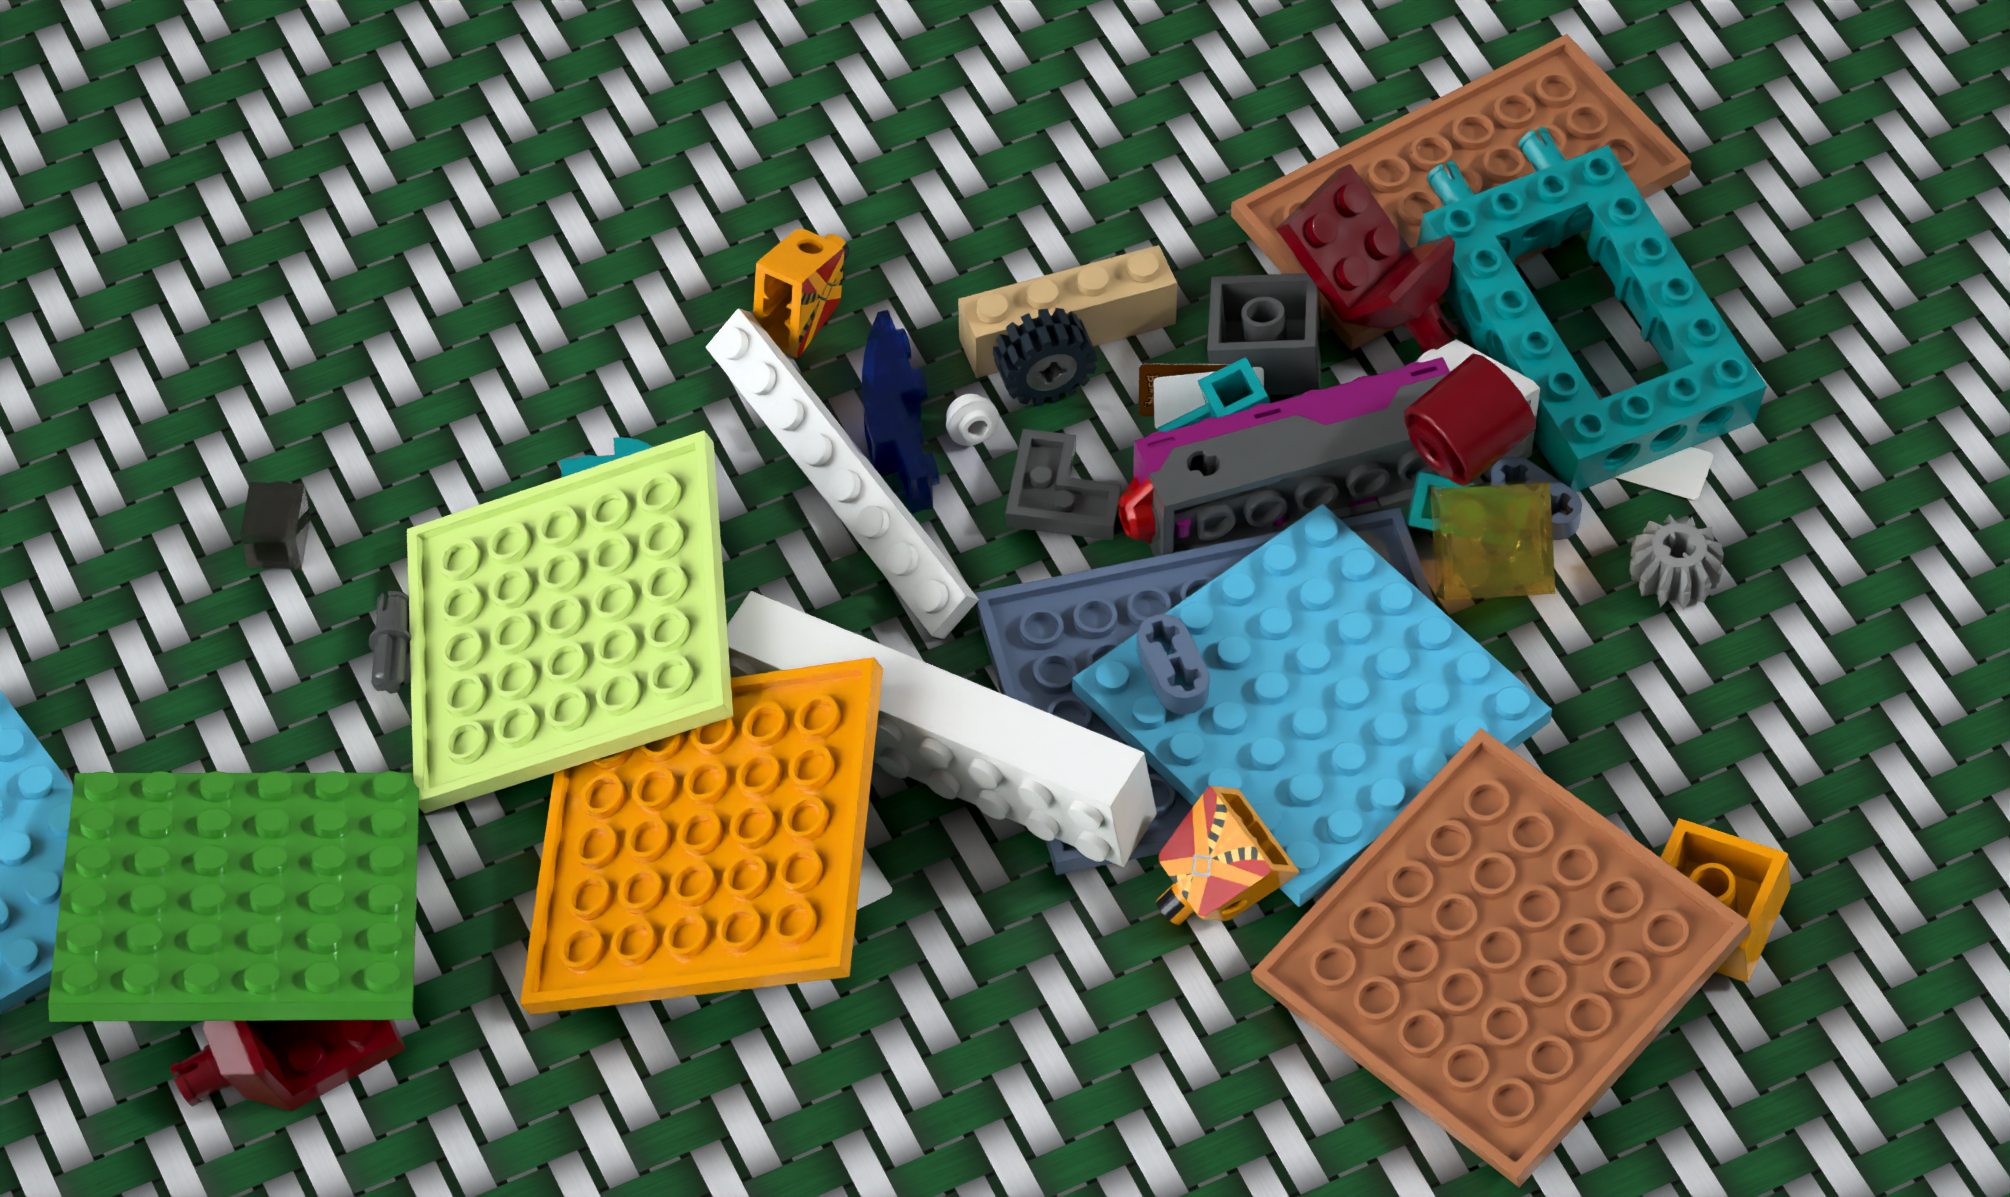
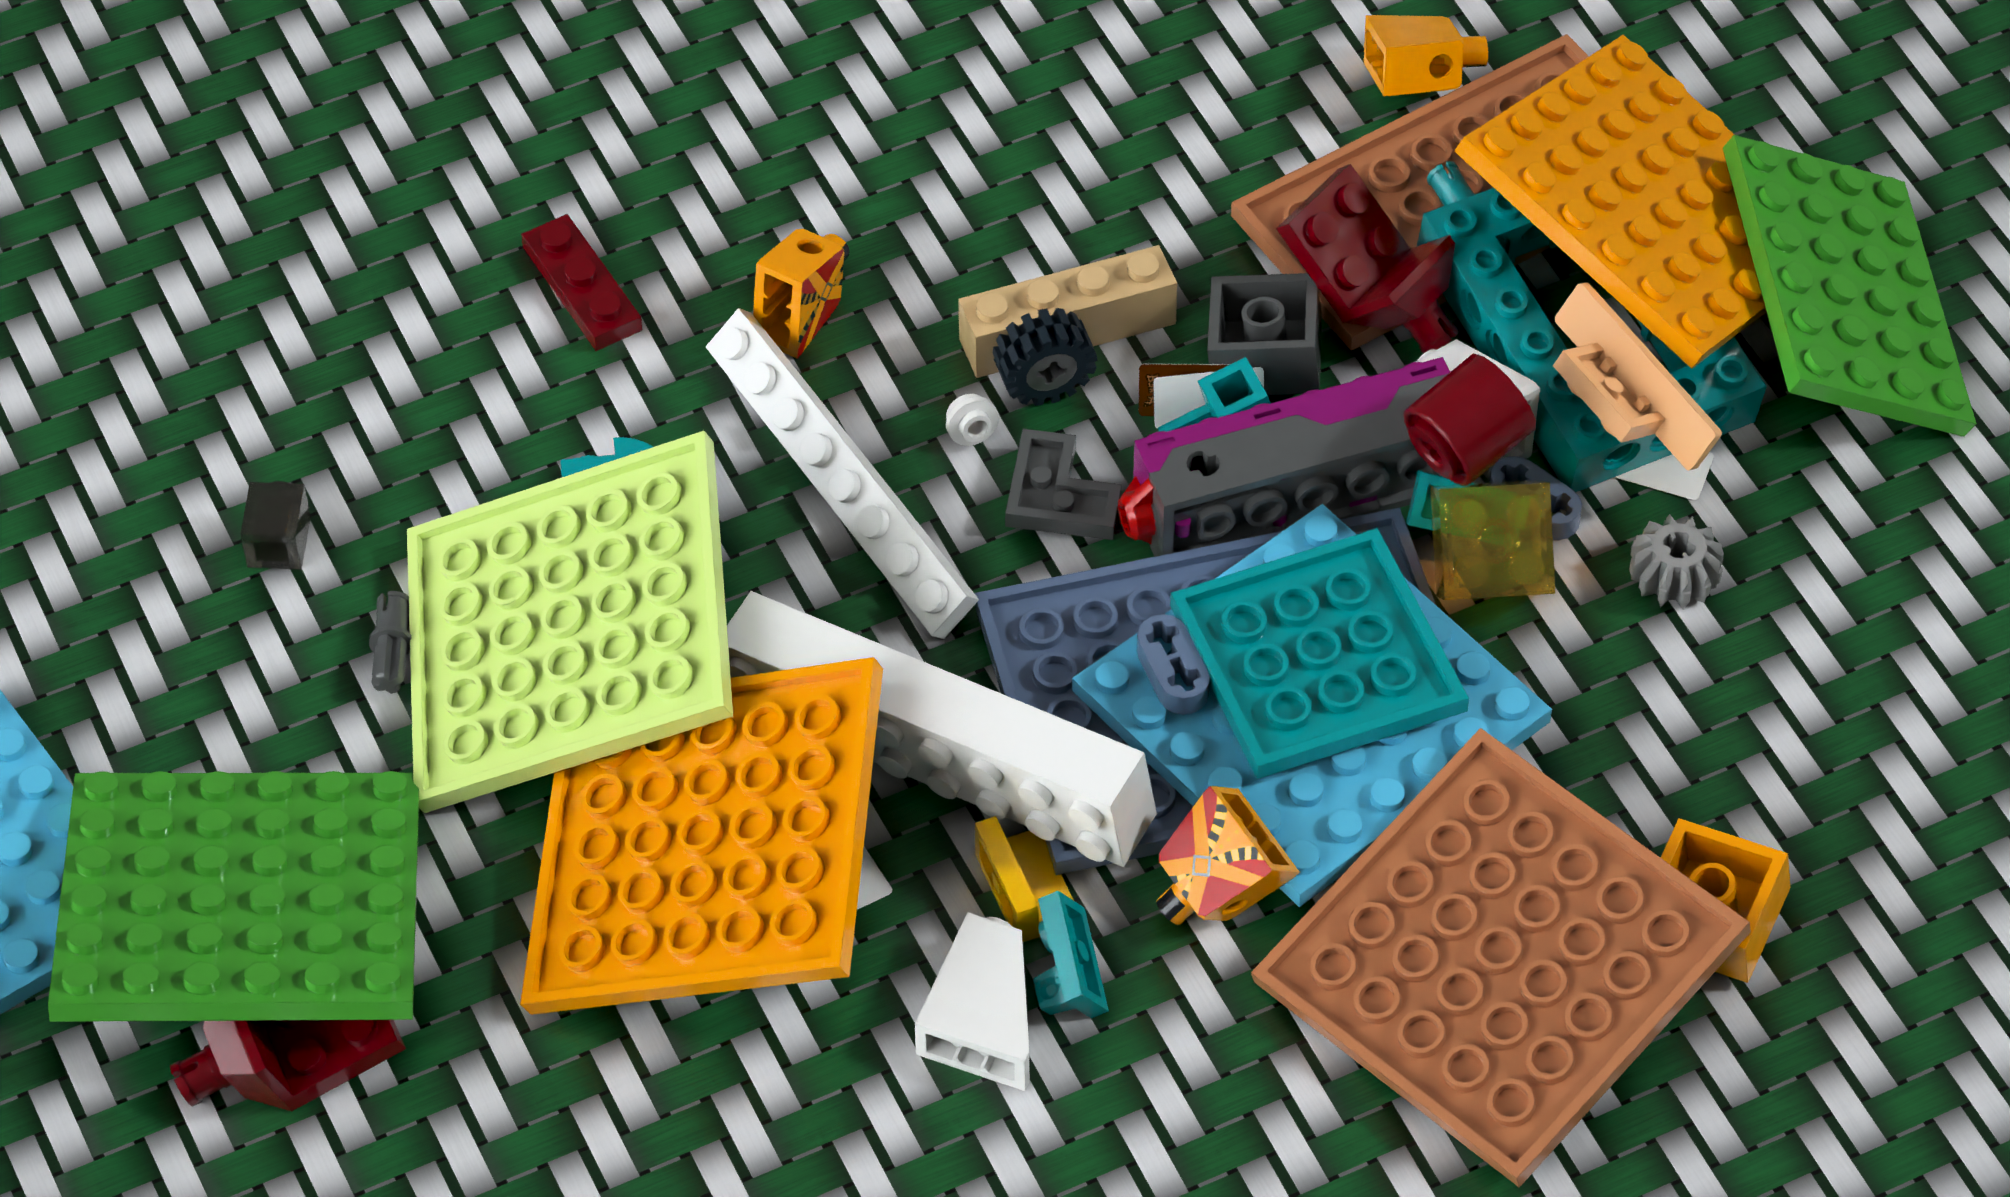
(581, 282): none -> dark red plate
(893, 413): clear blue slope -> none
(979, 1005): none -> white slope
(1018, 874): none -> yellow panel
(1076, 976): none -> teal hinge
(1319, 653): none -> teal plate
(1419, 53): none -> light orange torso
(1627, 382): none -> light nougat bracket
(1632, 191): none -> light orange plate
(1847, 287): none -> bright green plate

